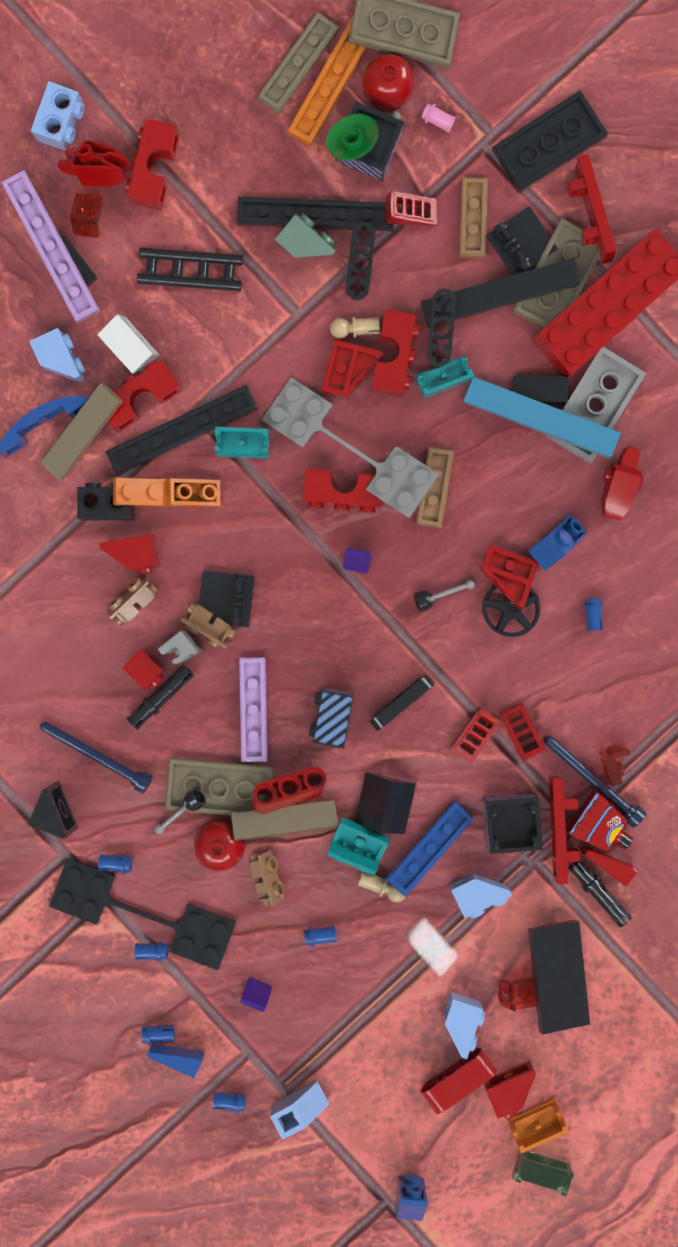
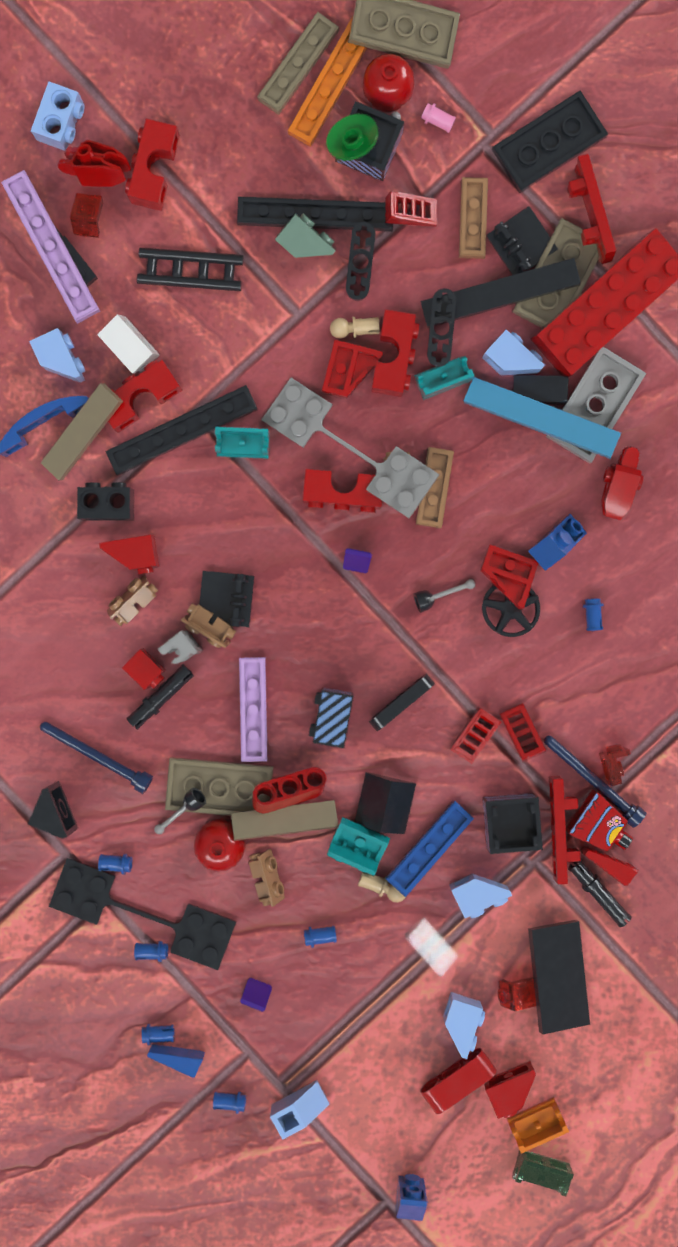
(166, 492): orange slope -> none
(511, 357): none -> light blue slope

